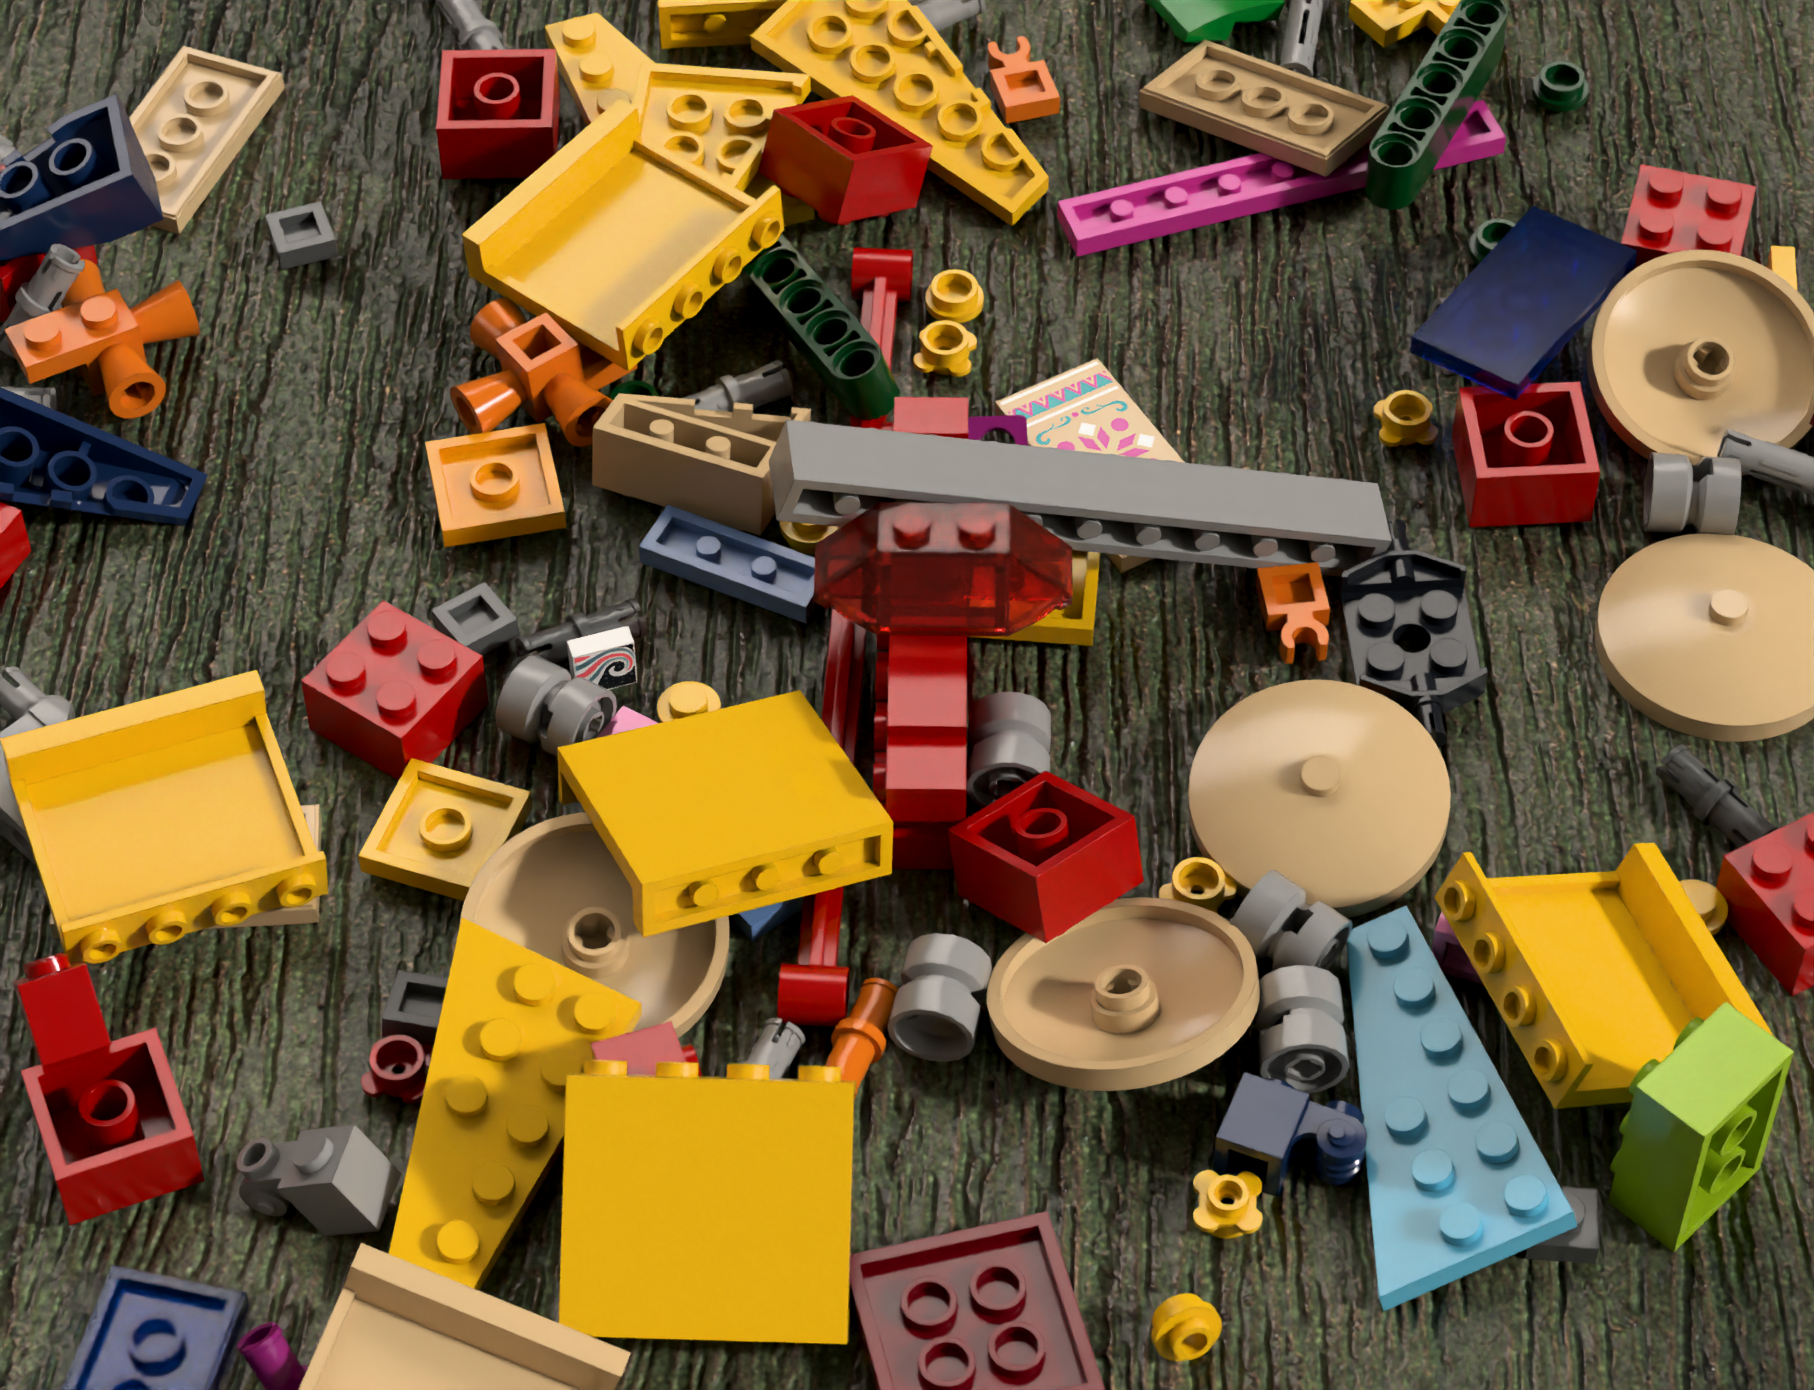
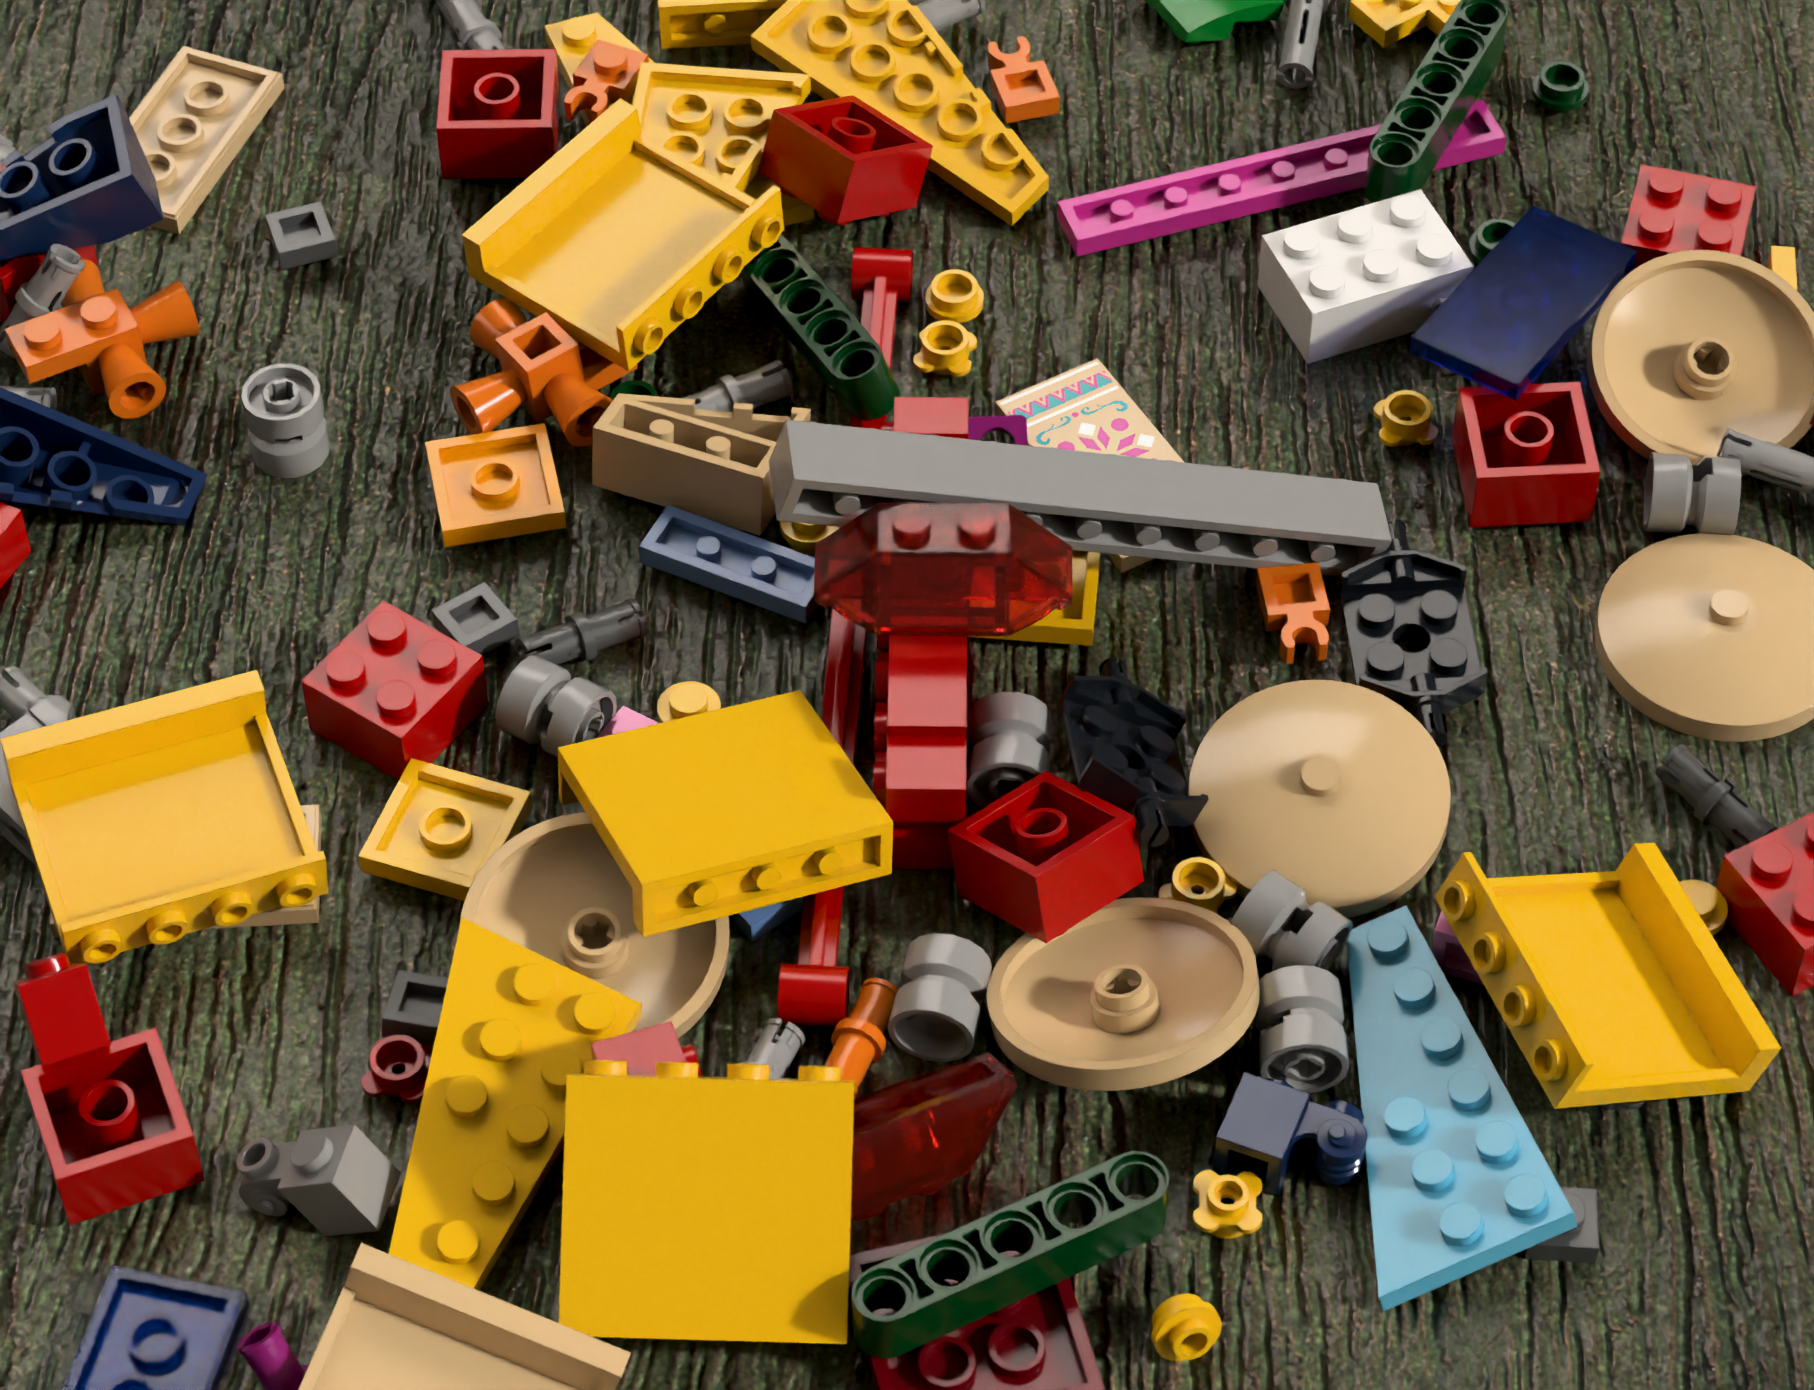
(285, 420): none -> light grey wheel
(603, 78): none -> orange plate
(604, 658): white tile -> none
(924, 1131): none -> clear red wedge
(996, 1281): none -> dark green beam
(1128, 750): none -> black plate
(1264, 107): tan tile -> none
(1360, 274): none -> white brick
(1698, 1124): lime brick -> none

